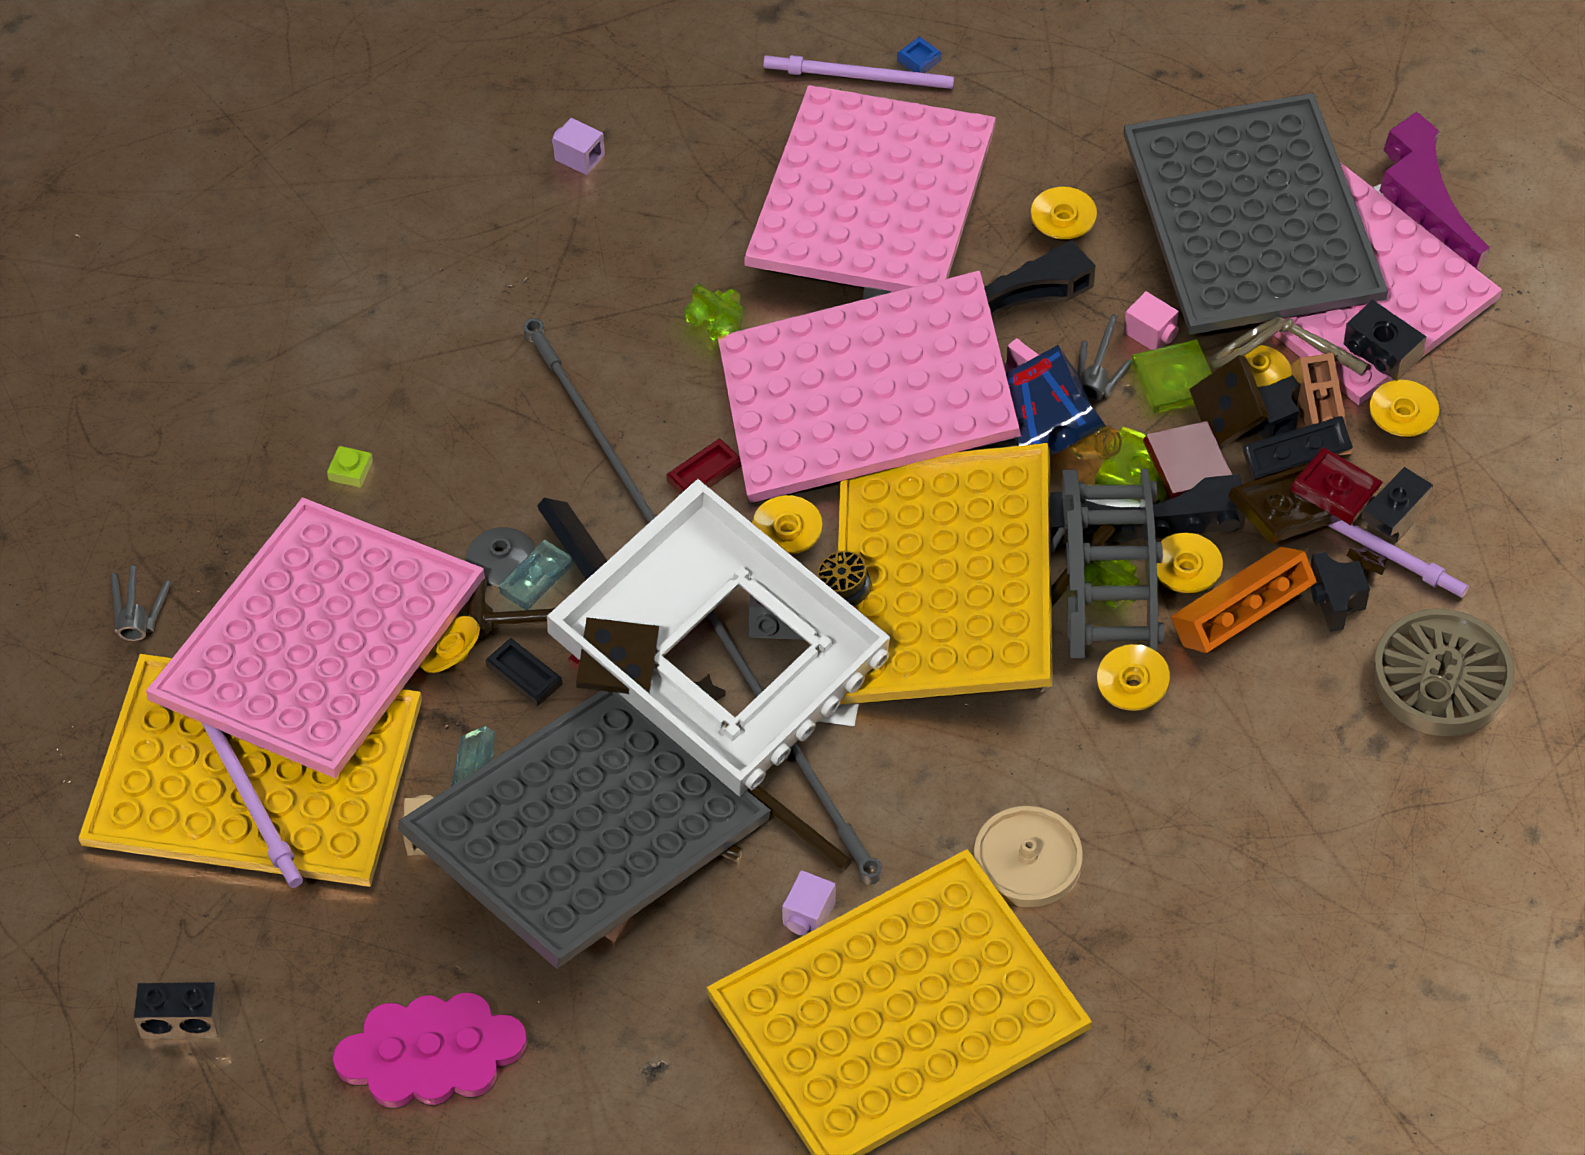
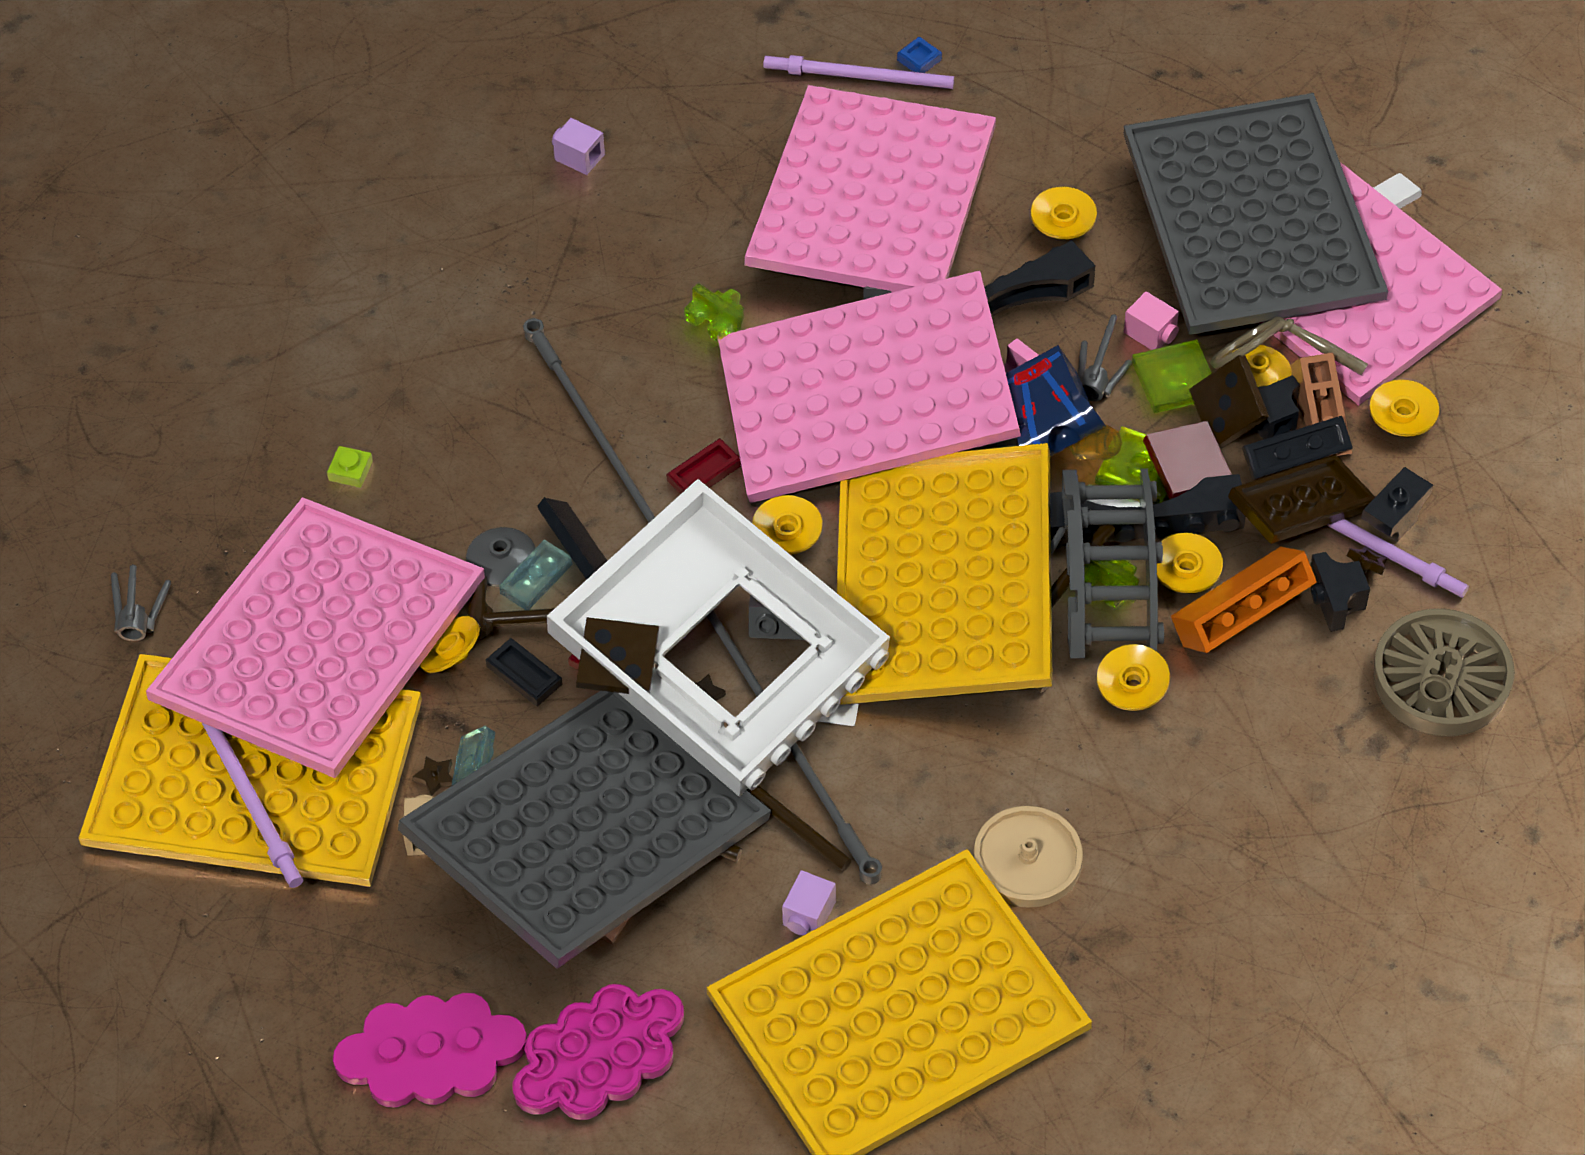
(178, 1010): black brick -> none
(434, 775): none -> dark brown piece
(598, 1051): none -> dark pink plate
(849, 569): black wheel -> none
(1336, 486): dark red tile -> none
(1384, 340): black brick -> none
(1419, 191): magenta arch -> none

